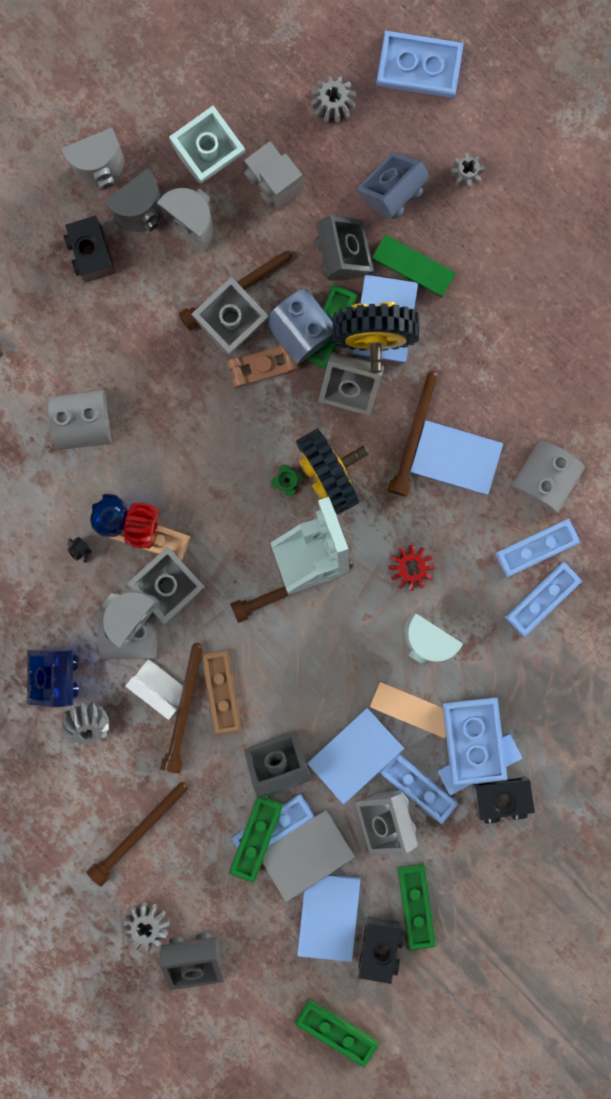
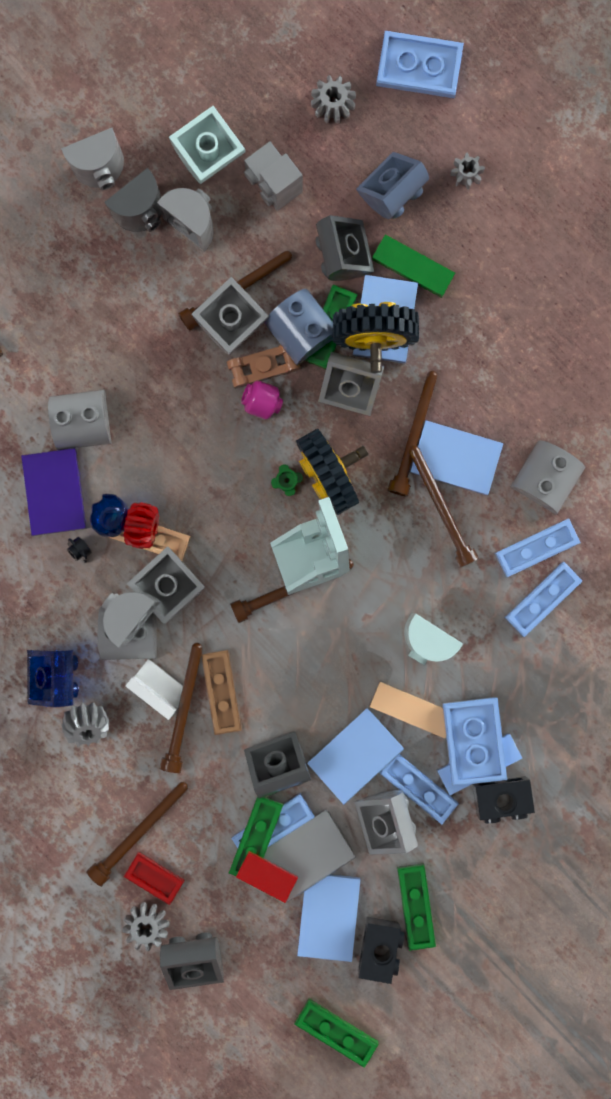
(53, 492): none -> dark purple tile
(84, 233): black brick -> none
(154, 878): none -> red tile
(261, 399): none -> dark pink head
(267, 877): none -> red tile
(420, 565): red gear -> none
(464, 553): none -> reddish brown piece

